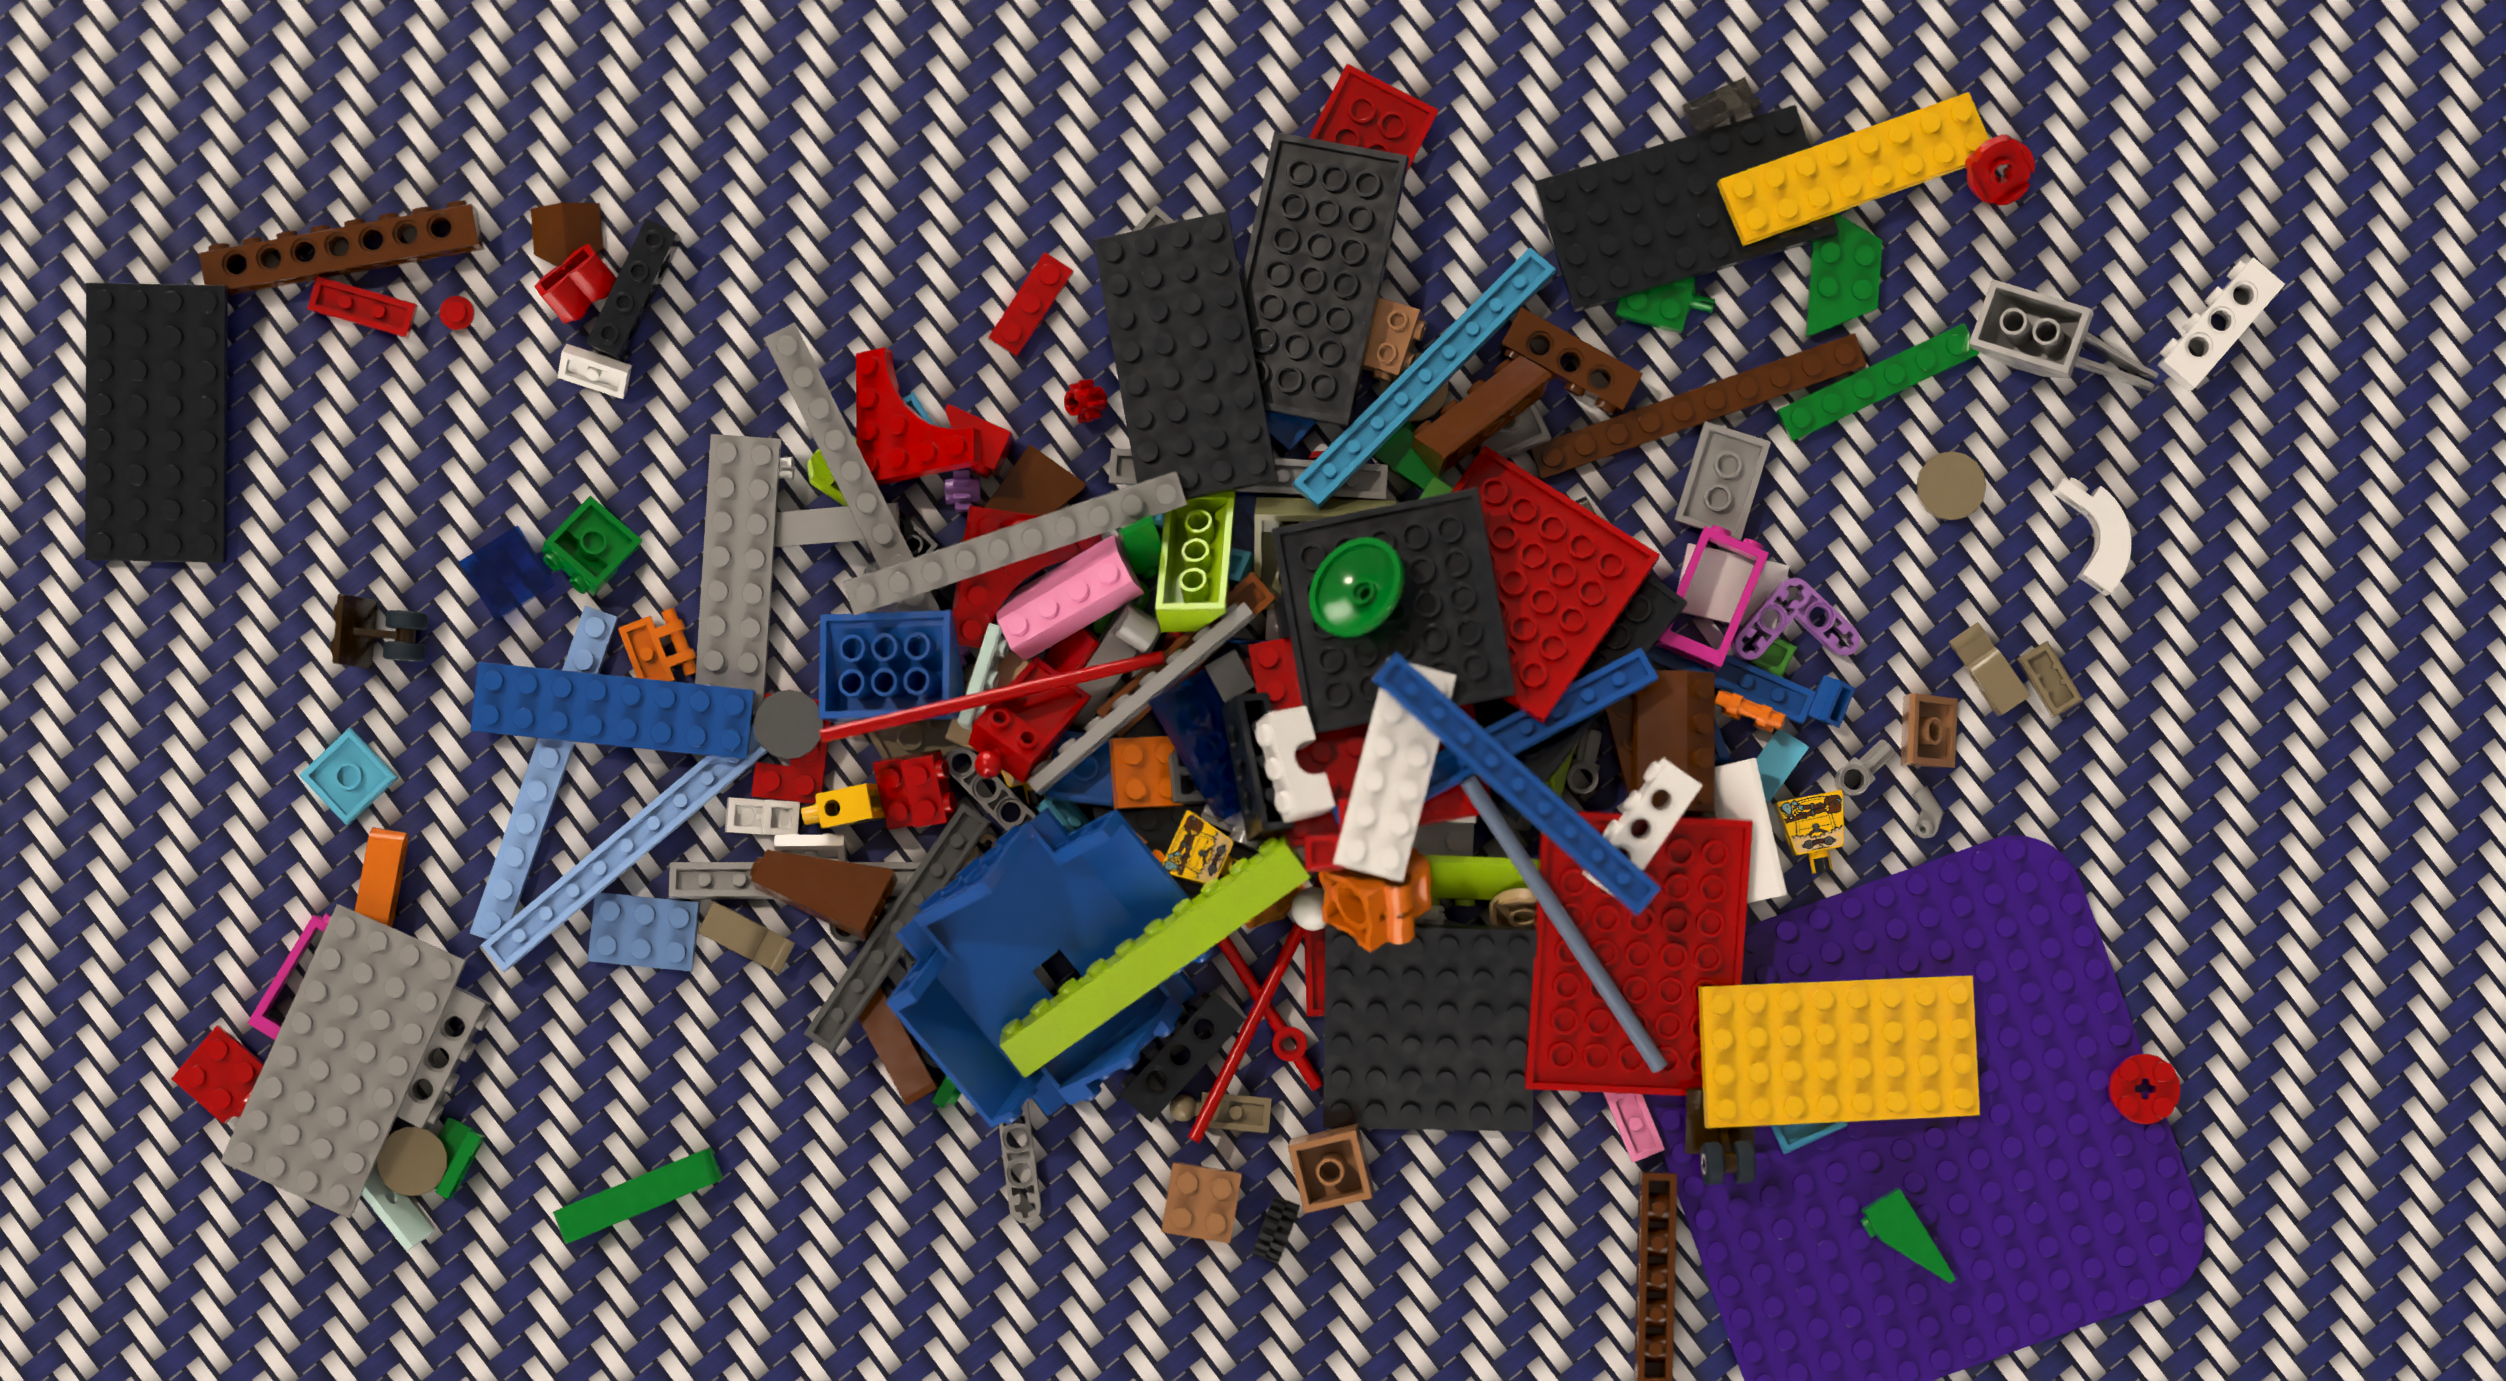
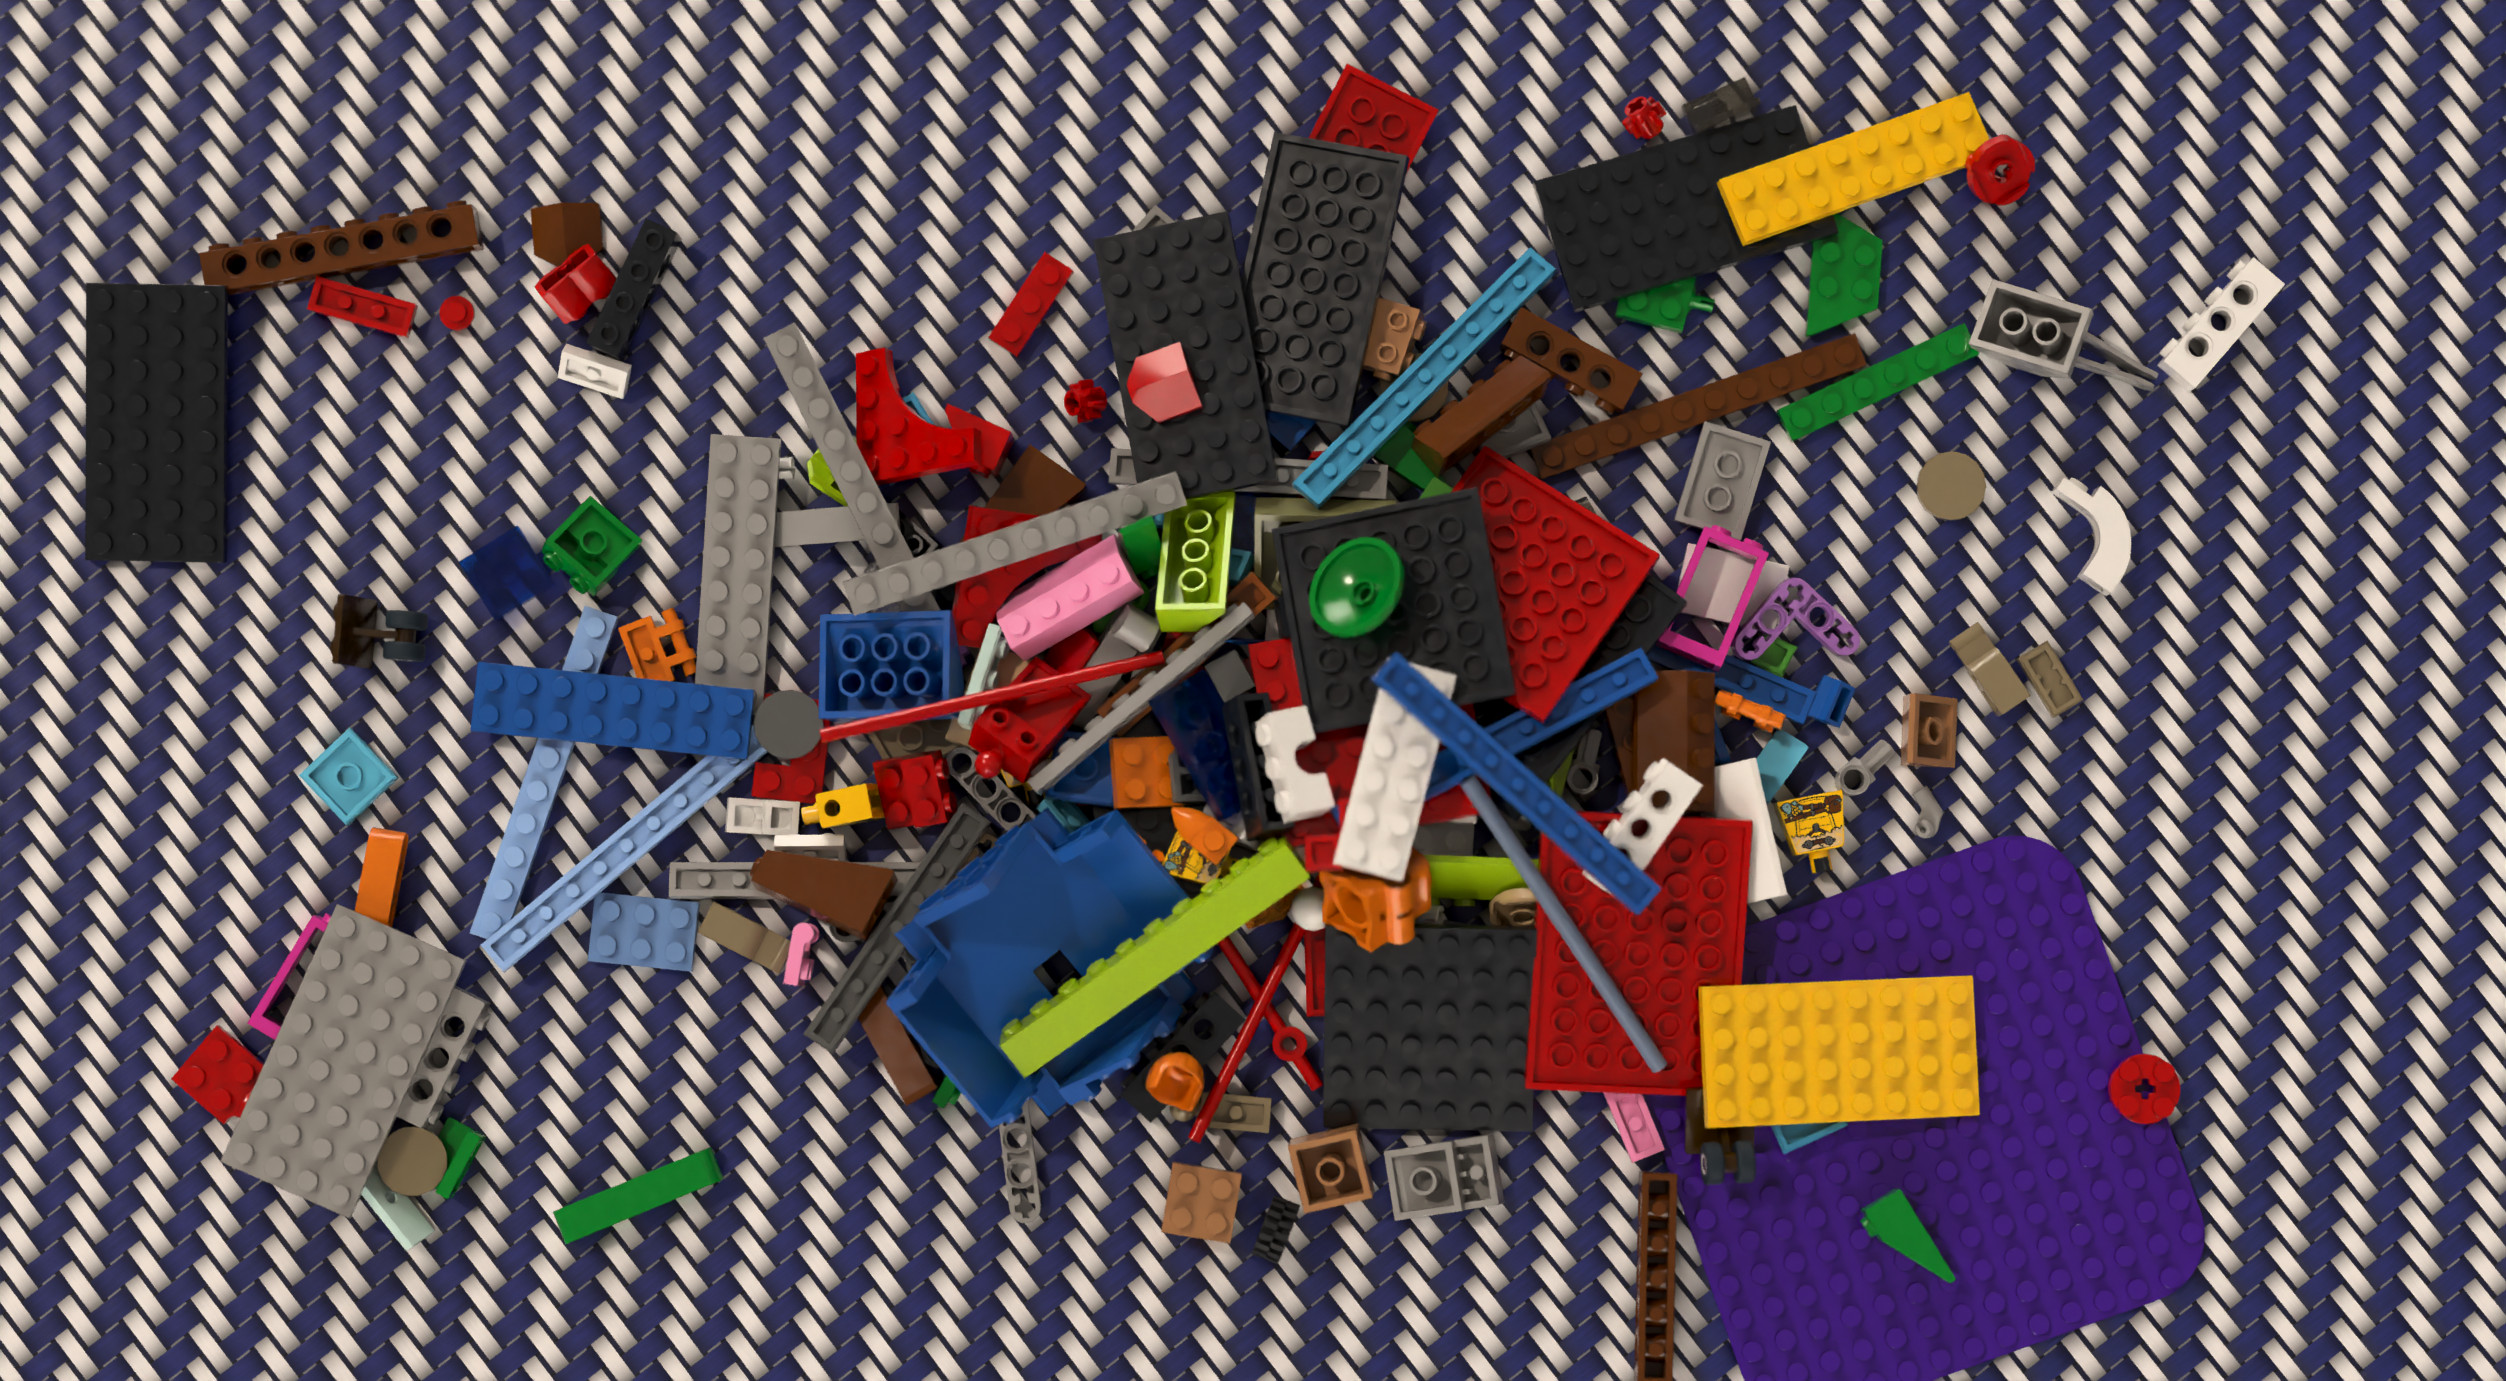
(799, 965): none -> bright pink plate
(962, 490): medium lavender gear -> none
(1163, 384): none -> slope
(1176, 1080): none -> orange hair
(1203, 833): none -> orange plate
(1444, 1177): none -> light grey slope
(1644, 117): none -> red gear

